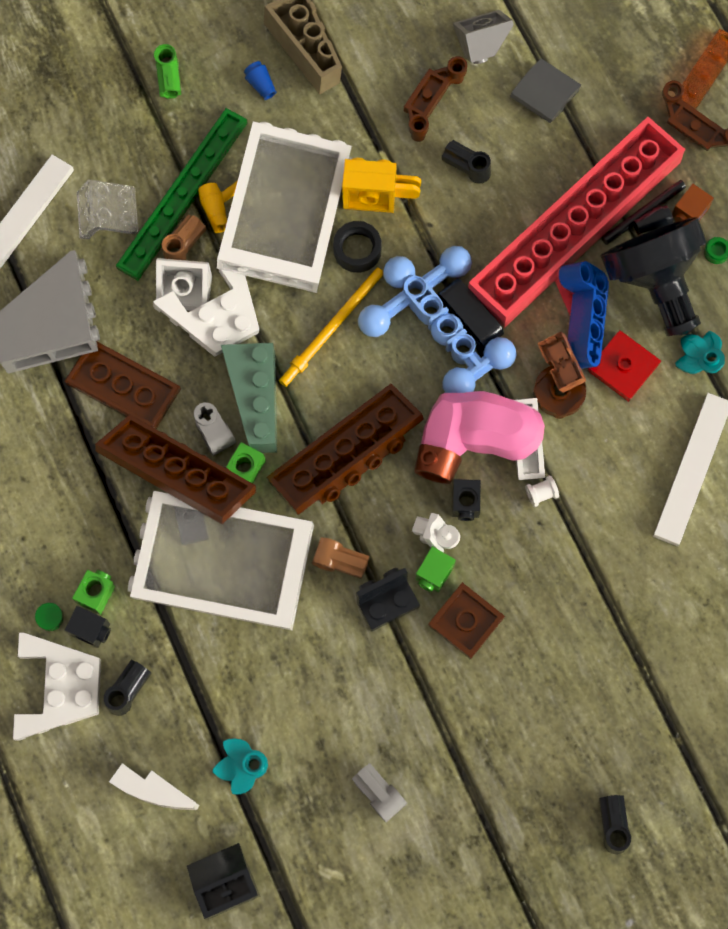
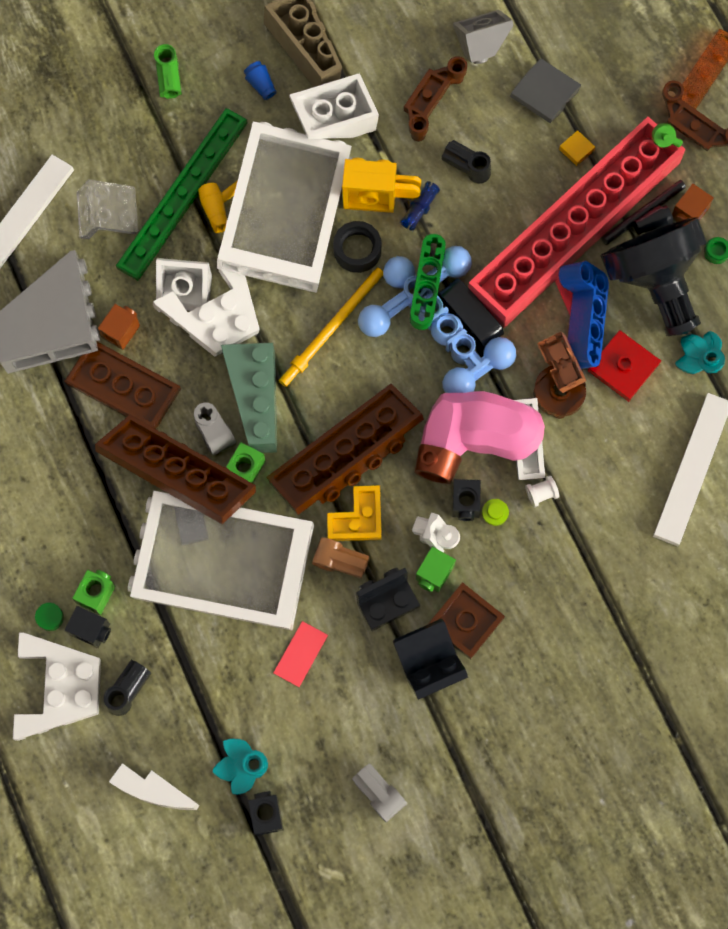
(119, 326): none -> dark orange brick
(183, 238): medium nougat piece -> none
(222, 881): black slope -> none
(269, 826): none -> black brick
(300, 654): none -> coral sticker
(336, 109): none -> white slope
(363, 522): none -> yellow plate
(420, 206): none -> clear blue pin
(427, 281): none -> green beam
(429, 659): none -> black bracket
(495, 512): none -> lime plate
(577, 148): none -> yellow tile
(614, 821): black piece -> none
(665, 135): none -> bright green piece

